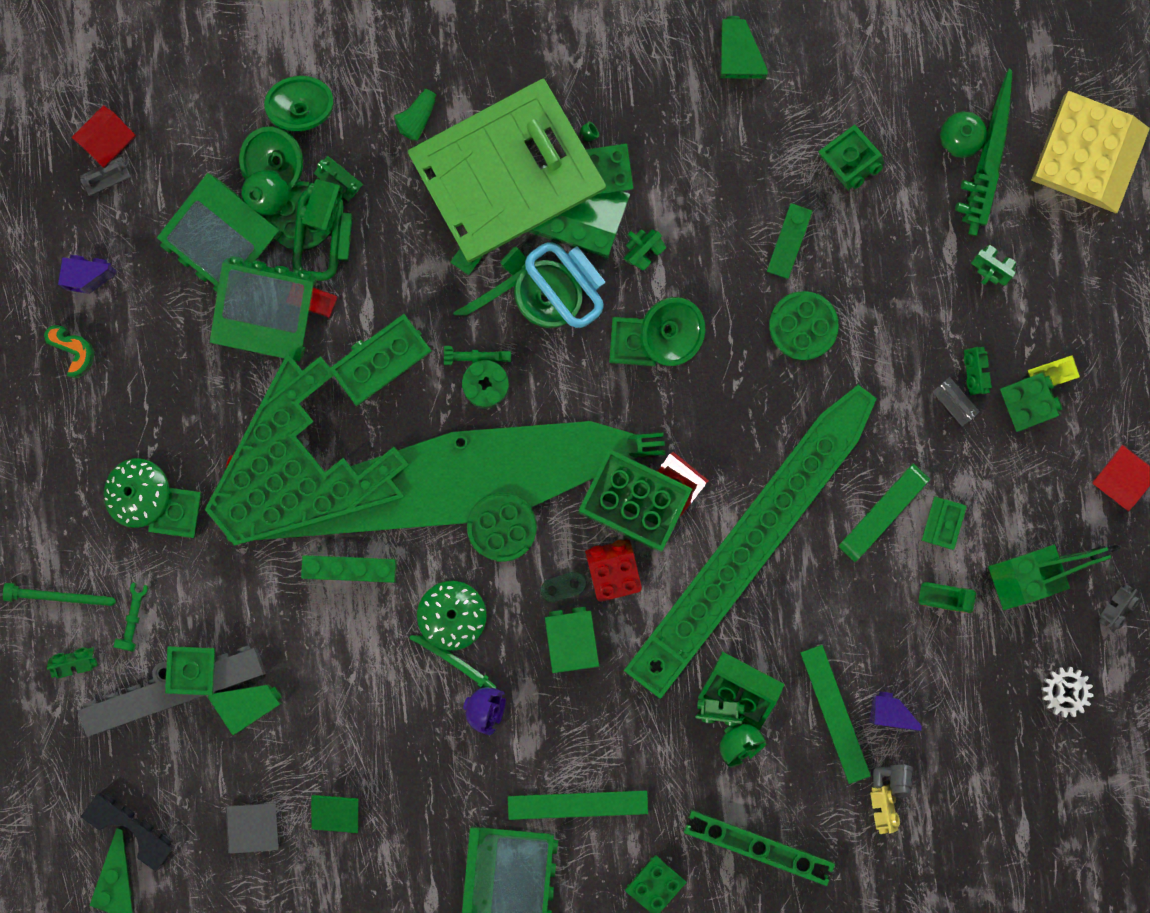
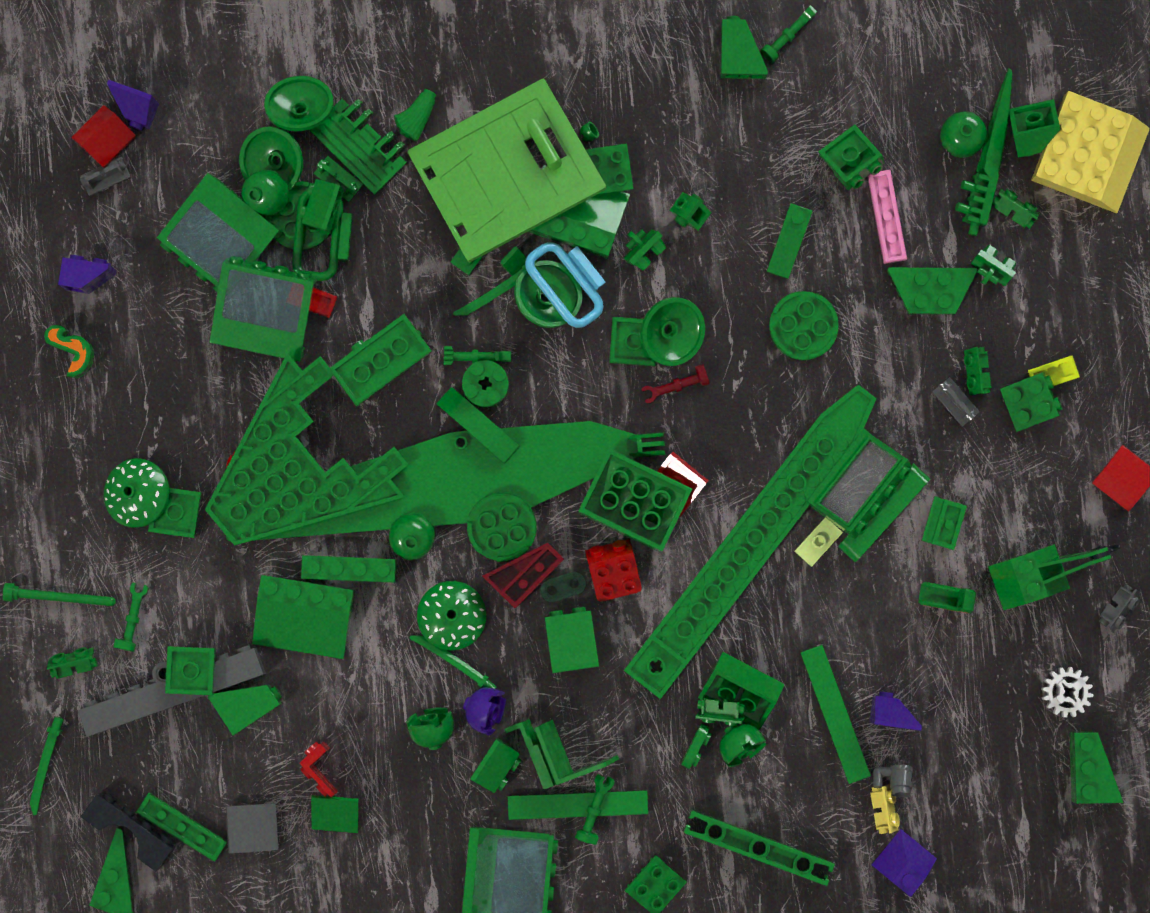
(54, 732): none -> green sword
(135, 105): none -> dark purple slope
(181, 827): none -> green tile
(303, 616): none -> green slope
(308, 768): none -> red bracket
(357, 147): none -> green hinge
(411, 536): none -> green cylinder
(432, 728): none -> green cylinder
(478, 425): none -> green slope
(496, 765): none -> green slope
(523, 575): none -> dark red wedge
(549, 754): none -> green piece
(586, 834): none -> green piece
(677, 385): none -> dark red piece
(690, 211): none -> green brick
(692, 756): none -> green plate
(788, 34): none -> green piece
(818, 542): none -> yellowish green plate
(860, 484): none -> window
(887, 217): none -> bright pink tile
(904, 862): none -> dark purple slope
(932, 289): none -> green wing
(1023, 211): none -> green hinge
(1034, 126): none -> green slope
(1090, 771): none -> green wedge

